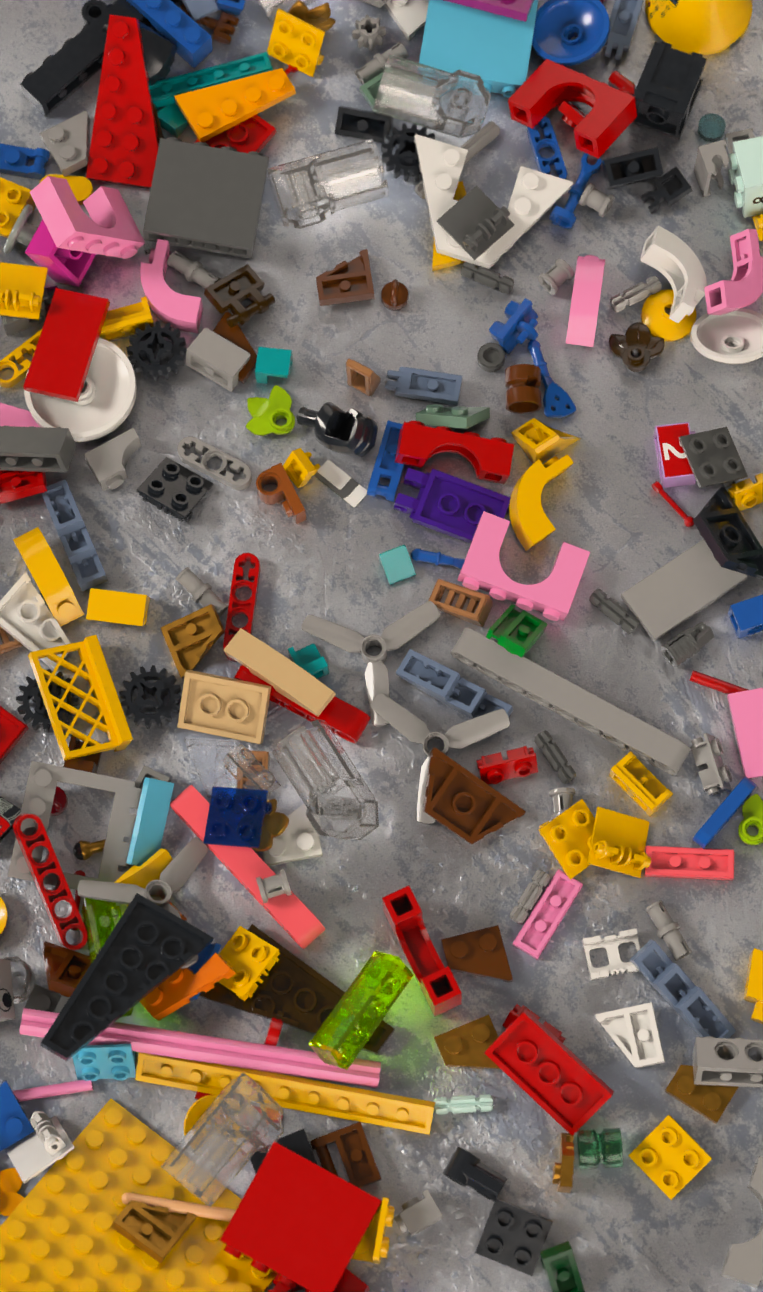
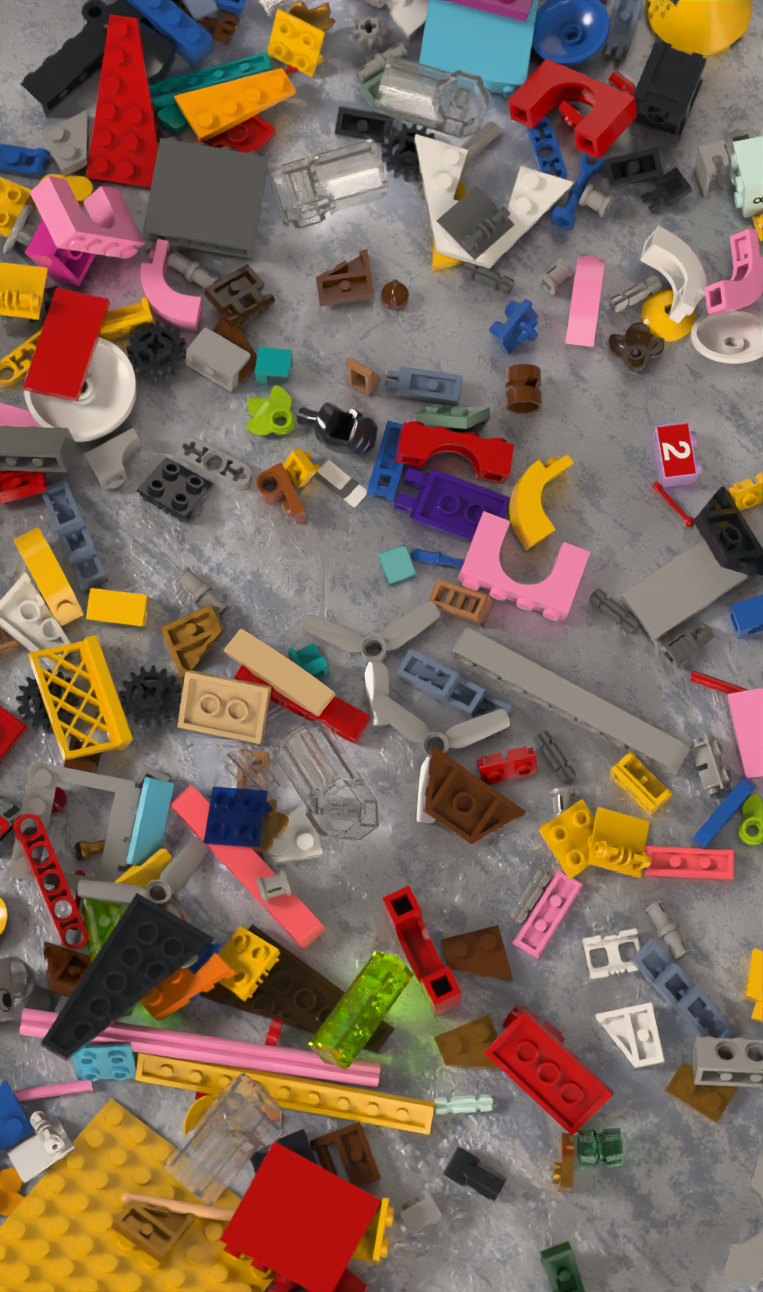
(238, 606): red beam -> none
(491, 357): dark grey tile -> none
(514, 1237): black hinge -> none
(517, 631): green plate -> none
(541, 441): yellow slope -> none
(551, 388): blue piece -> none
(670, 1157): yellow hinge -> none
(711, 127): clear light blue tile -> none
(713, 457): dark grey hinge -> none

